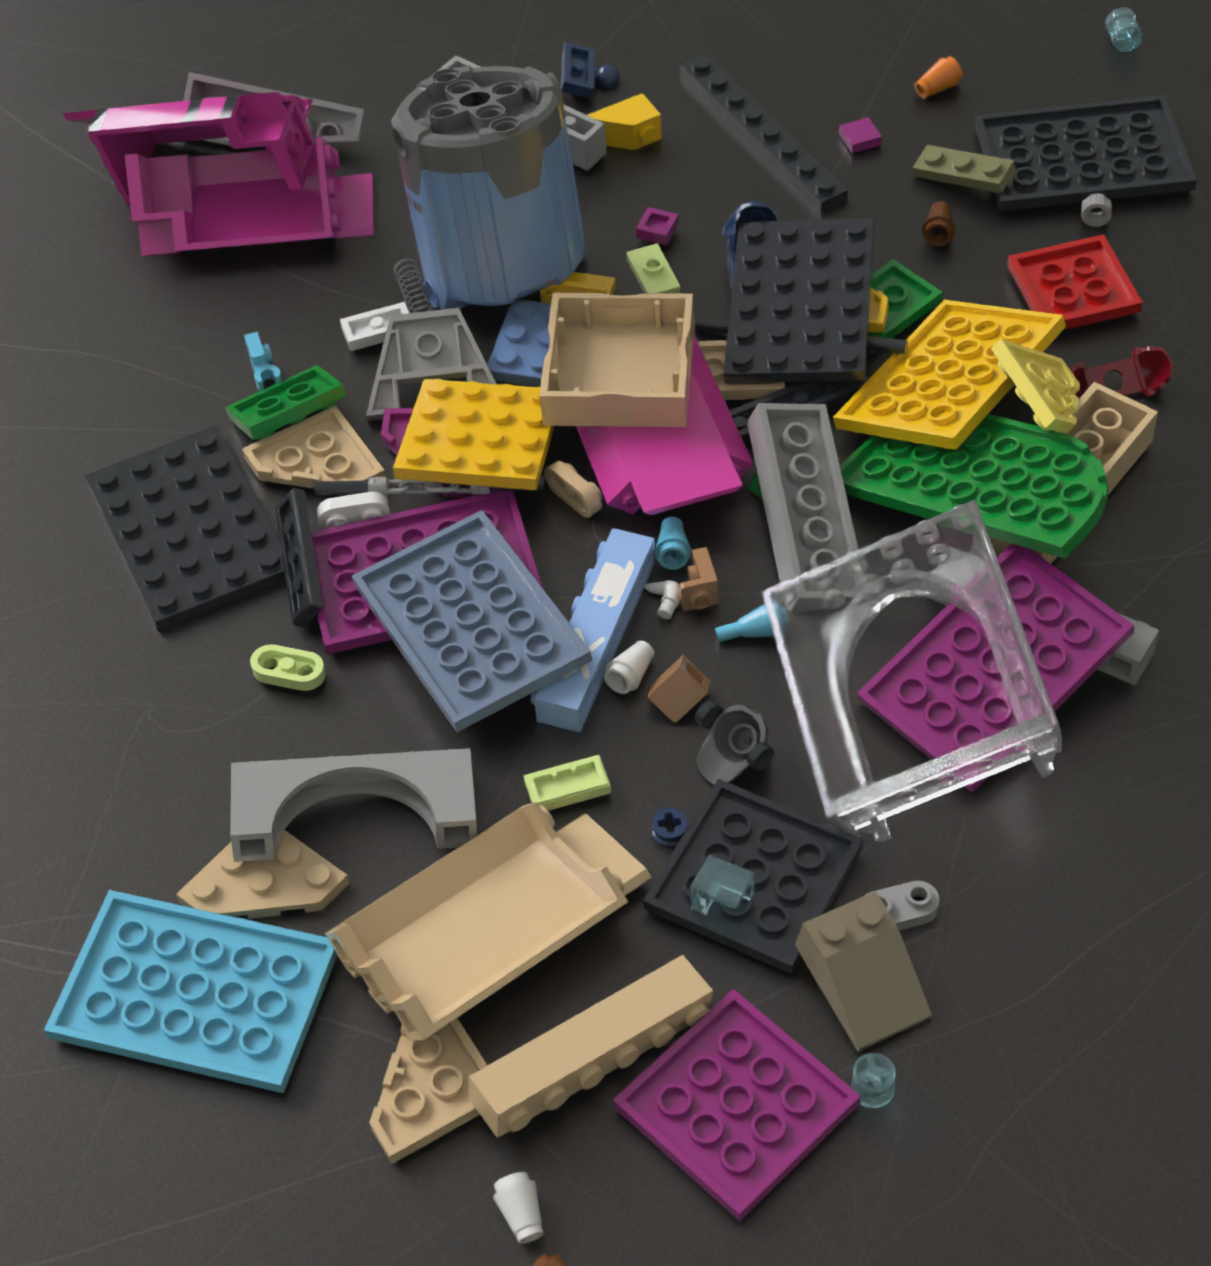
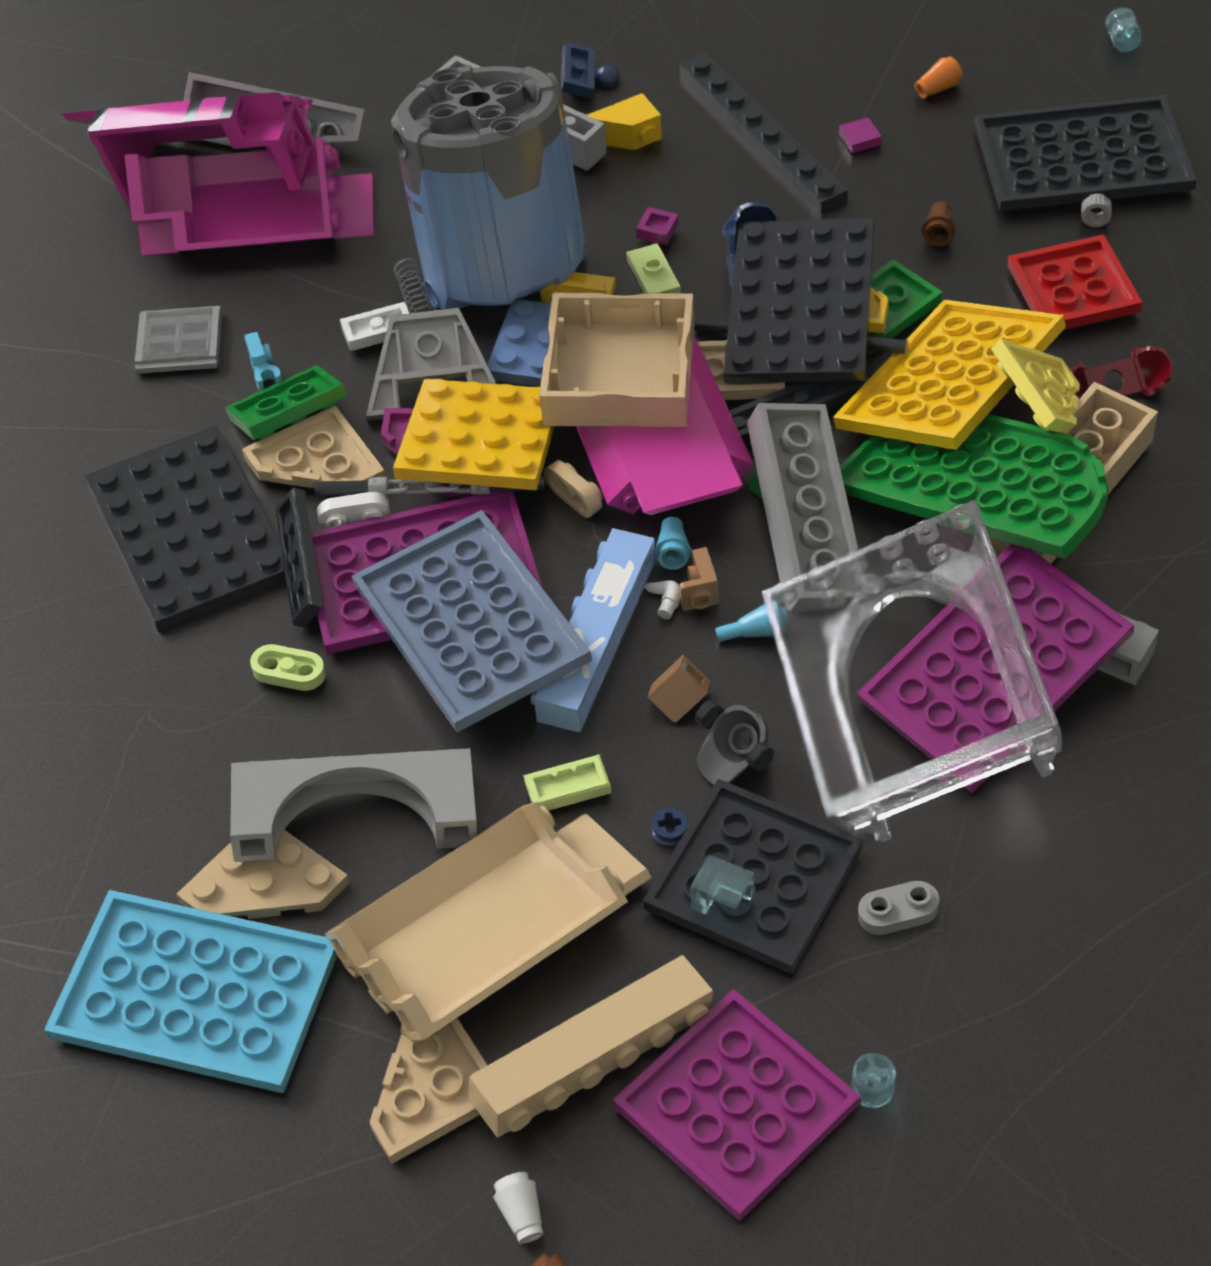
(178, 339): none -> clear piece
(628, 668): white cone -> none
(864, 970): dark tan slope -> none
(964, 168): olive plate -> none

